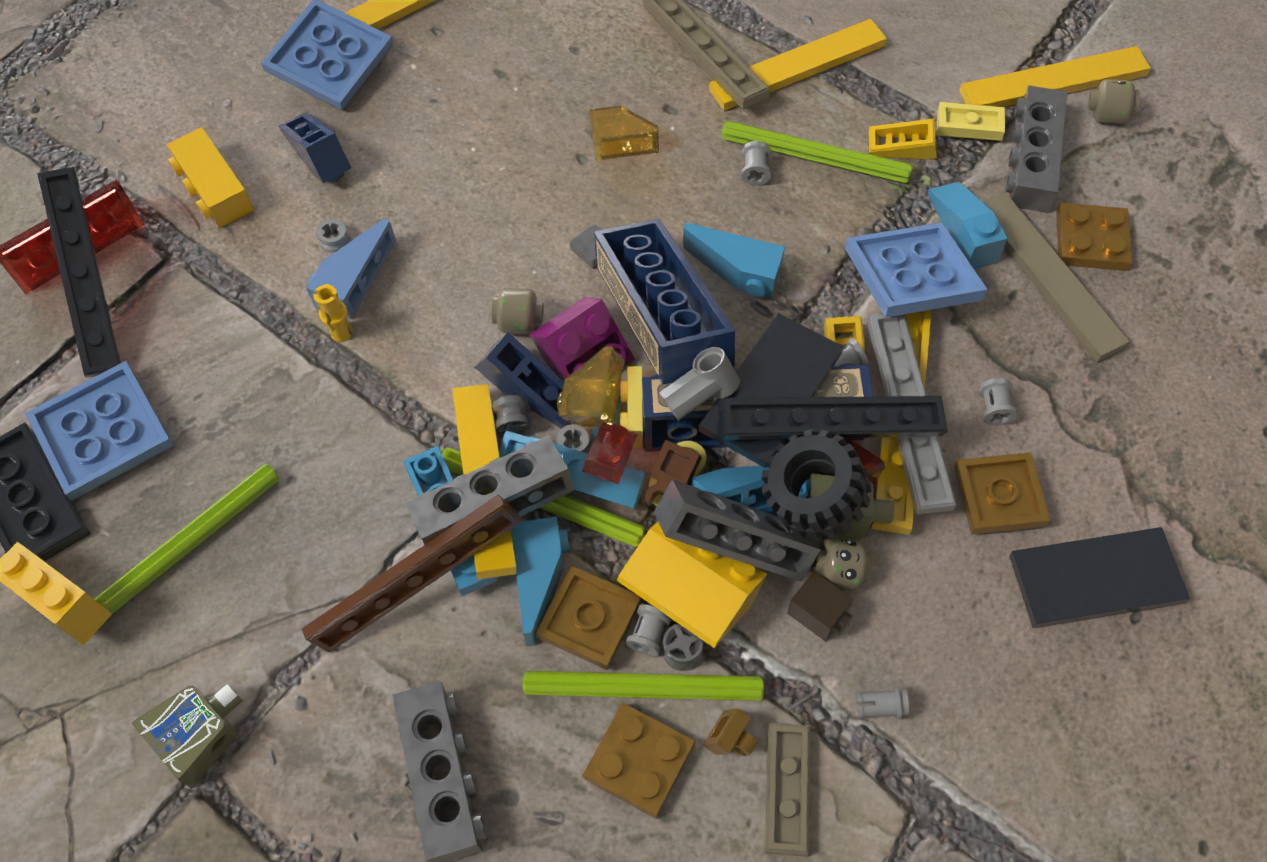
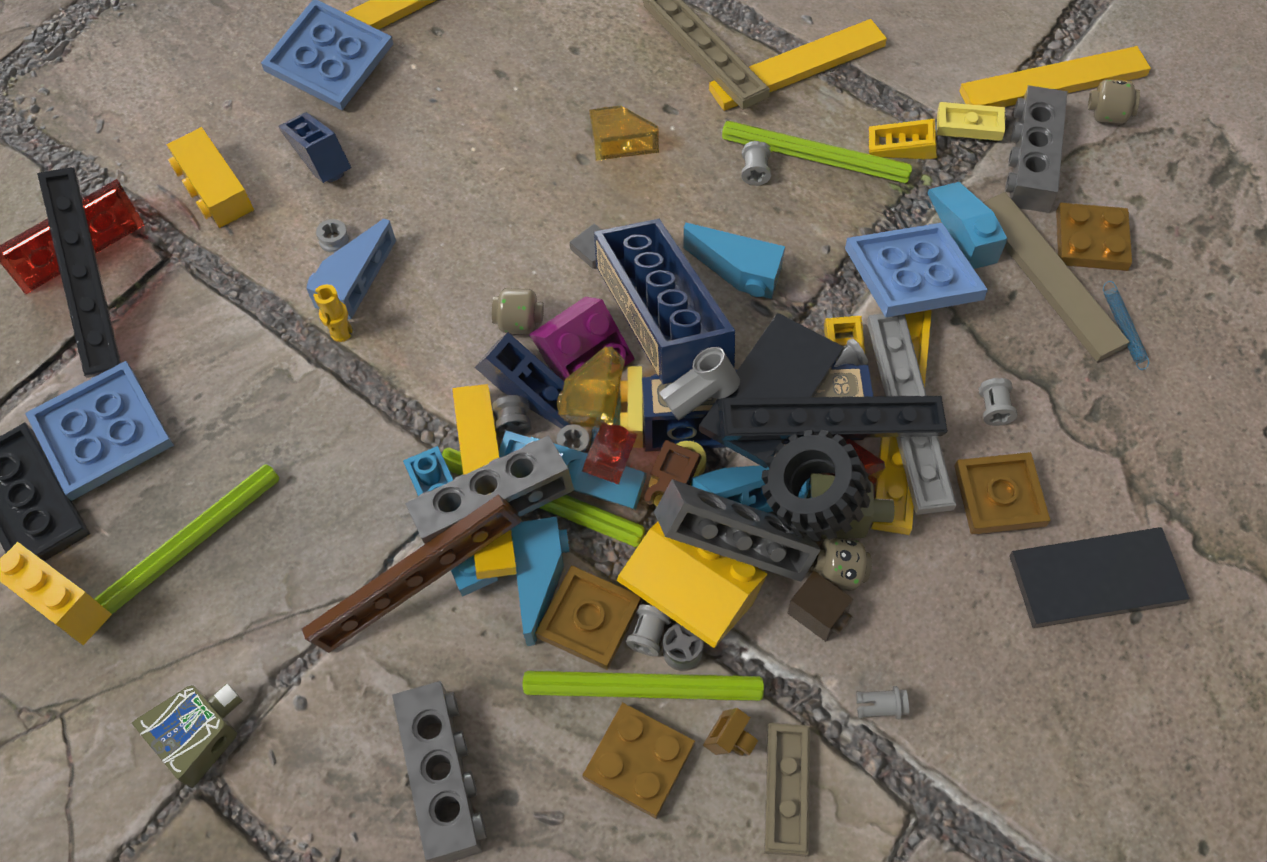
(1118, 294): none -> dark azure piece

